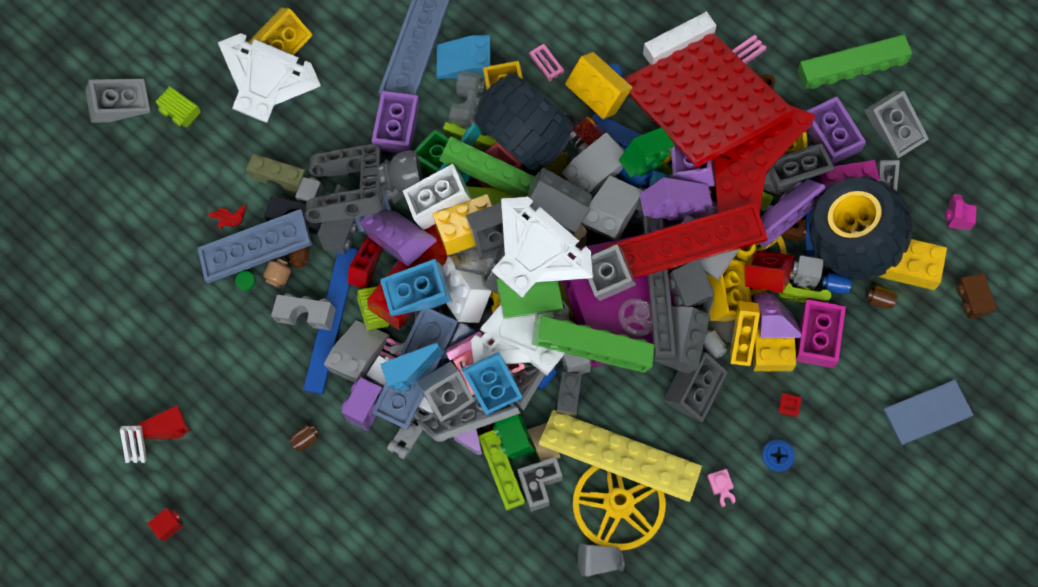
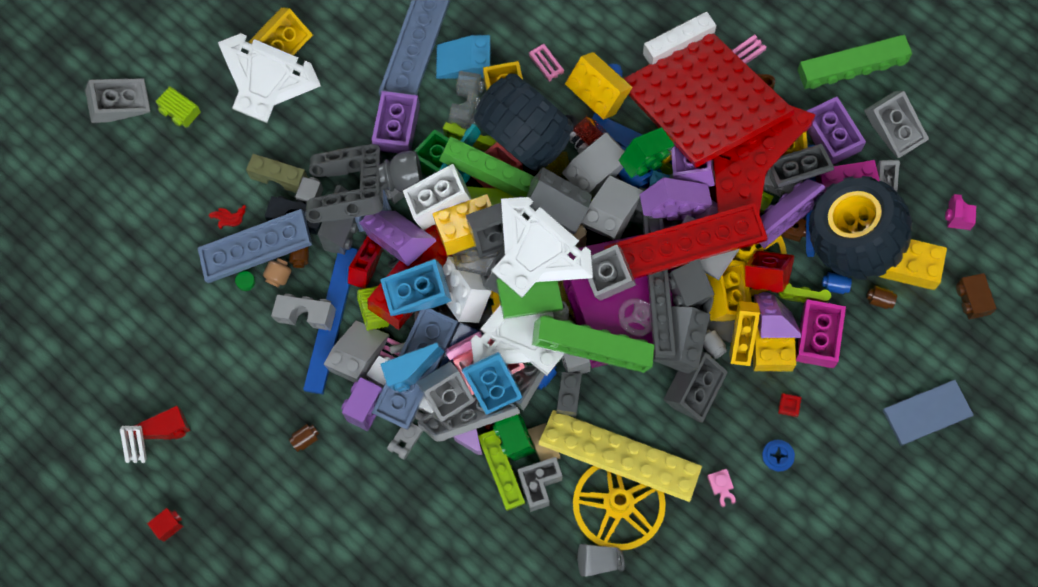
(806, 272): light grey brick -> none

